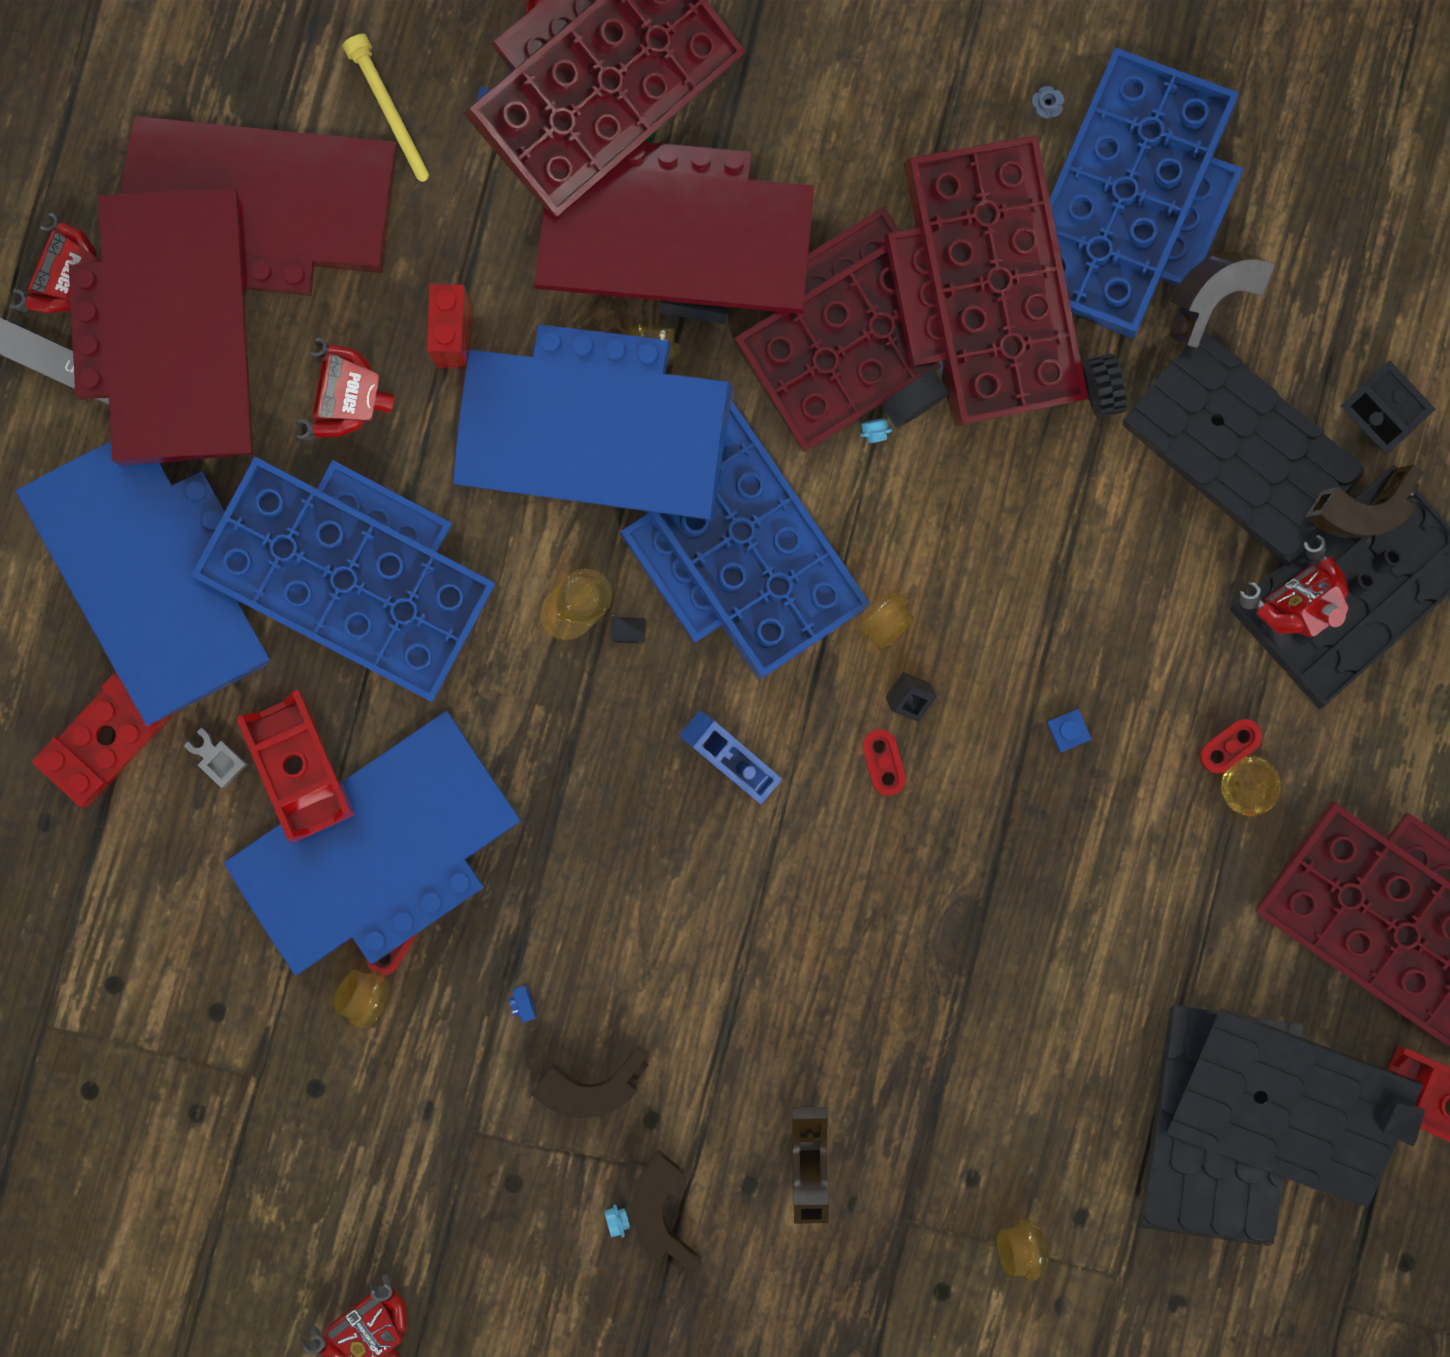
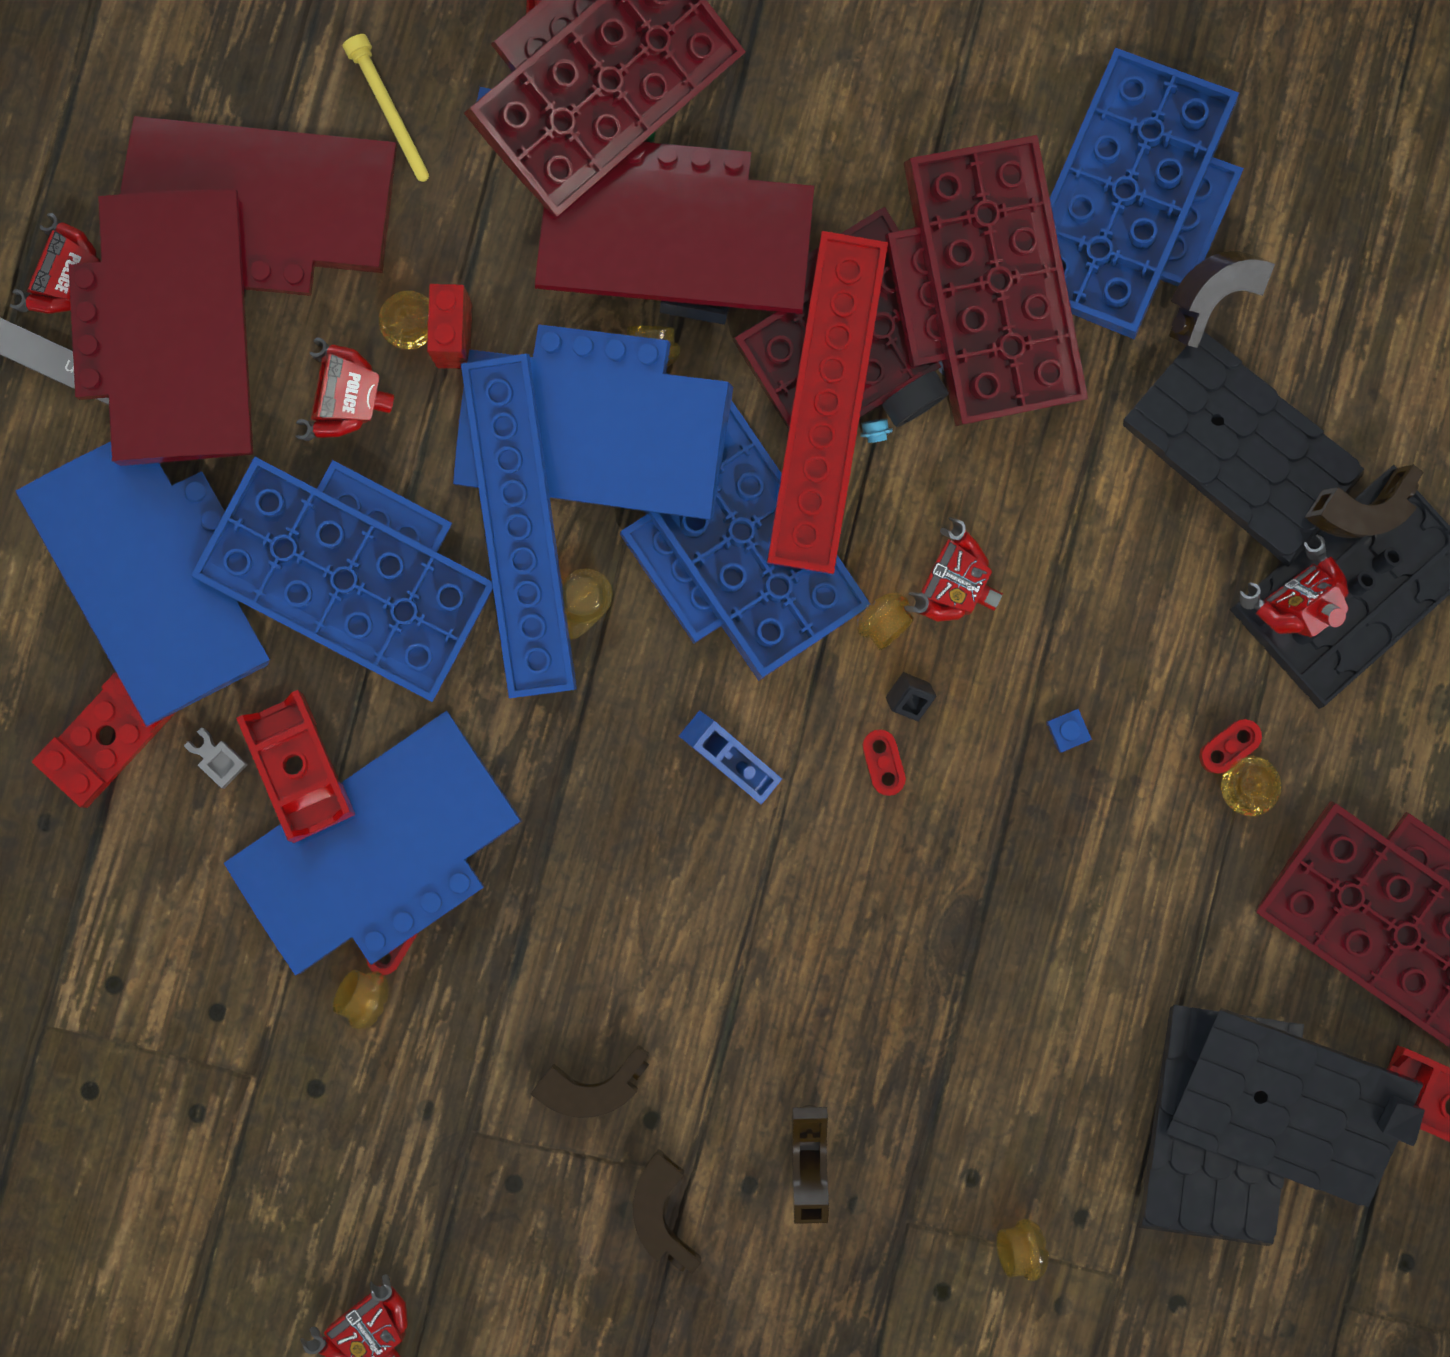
(405, 319): none -> clear yellow piece
(518, 525): none -> blue plate
(523, 1004): blue plate -> none
(616, 1221): medium azure plate -> none
(628, 630): black slope -> none
(827, 402): none -> red plate
(956, 579): none -> torso
(1044, 110): sand blue plate -> none
(1105, 385): black tyre -> none
(1387, 407): black brick -> none

